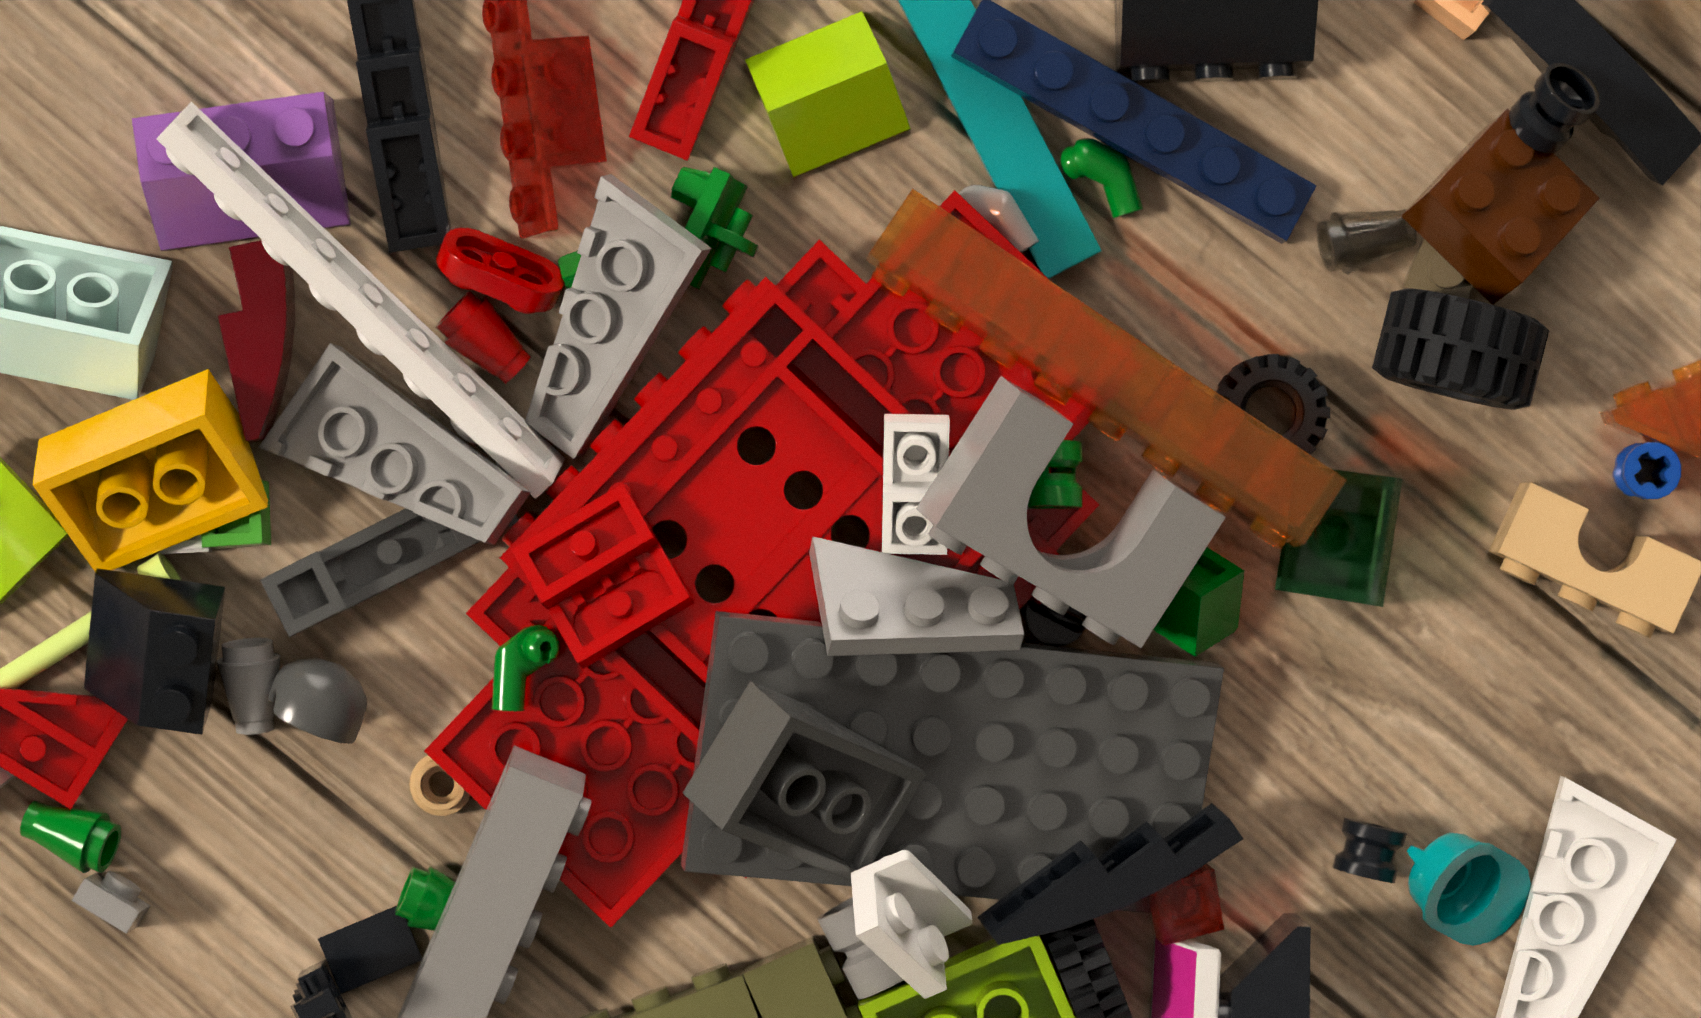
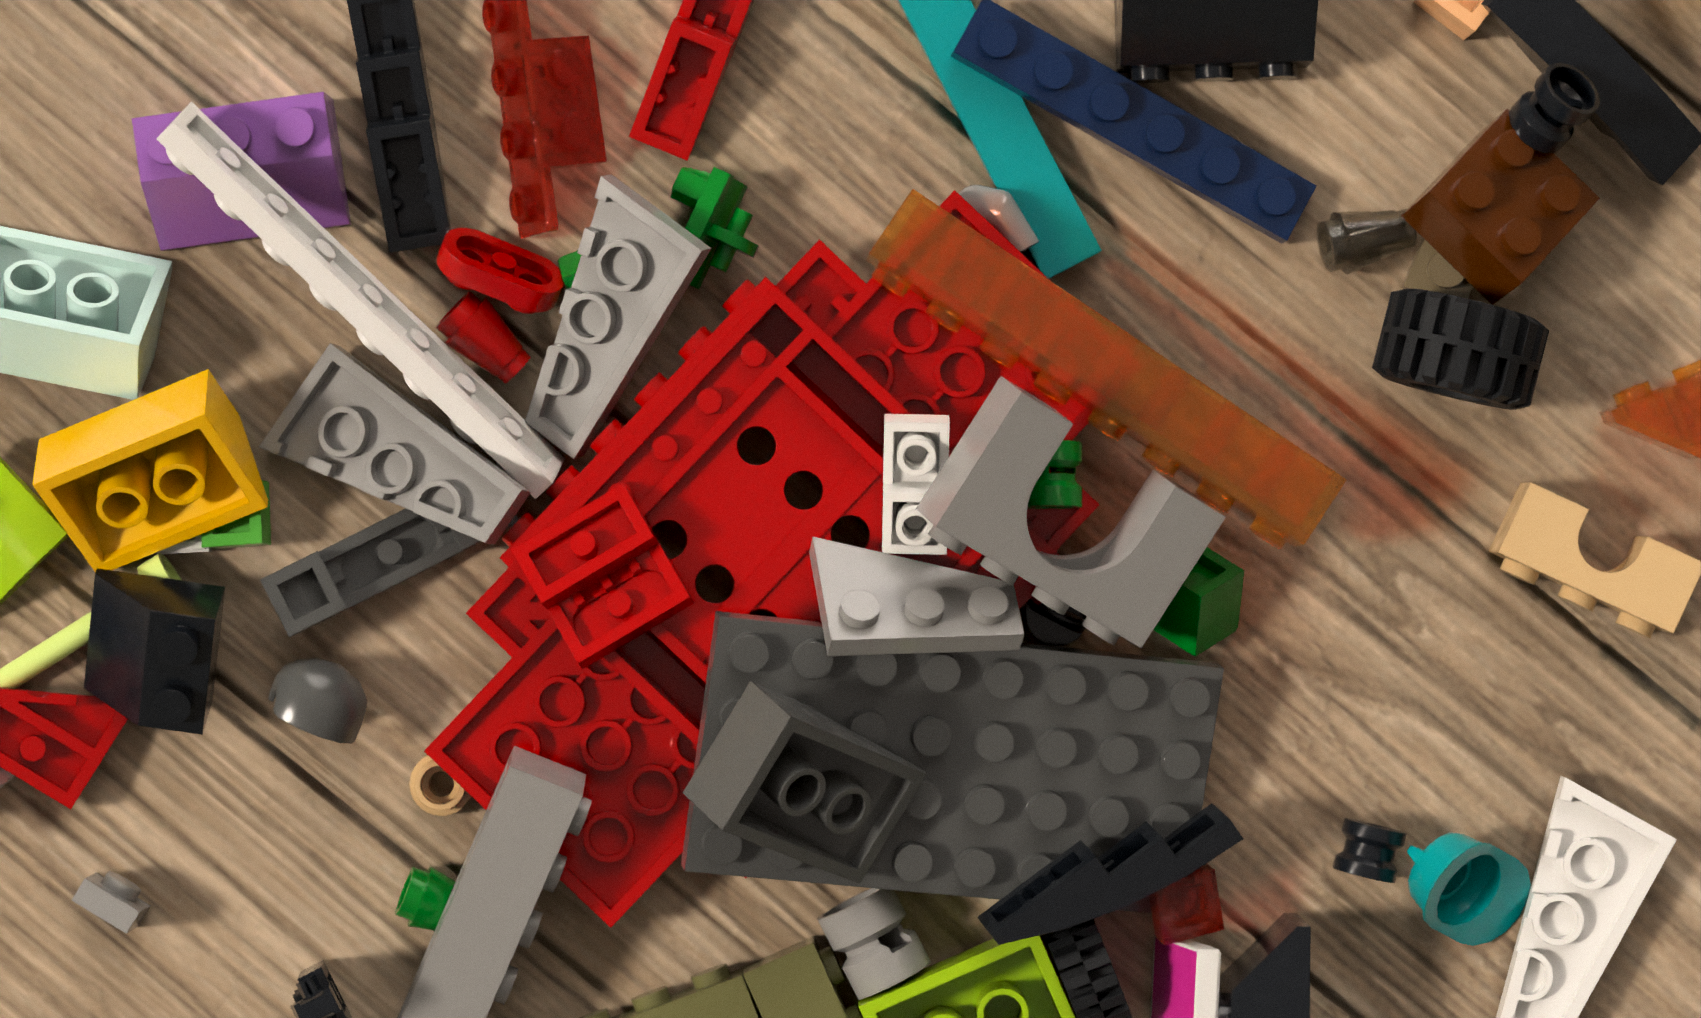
(75, 835): green cone -> none
(247, 677): light grey cone -> none
(259, 336): dark red slope -> none
(369, 949): black piece -> none
(516, 661): green arm -> none
(828, 94): lime slope -> none
(904, 917): white bracket -> none
(1106, 167): green arm -> none
(1294, 380): black tyre -> none
(1350, 545): clear green slope -> none
(1665, 476): blue bush -> none

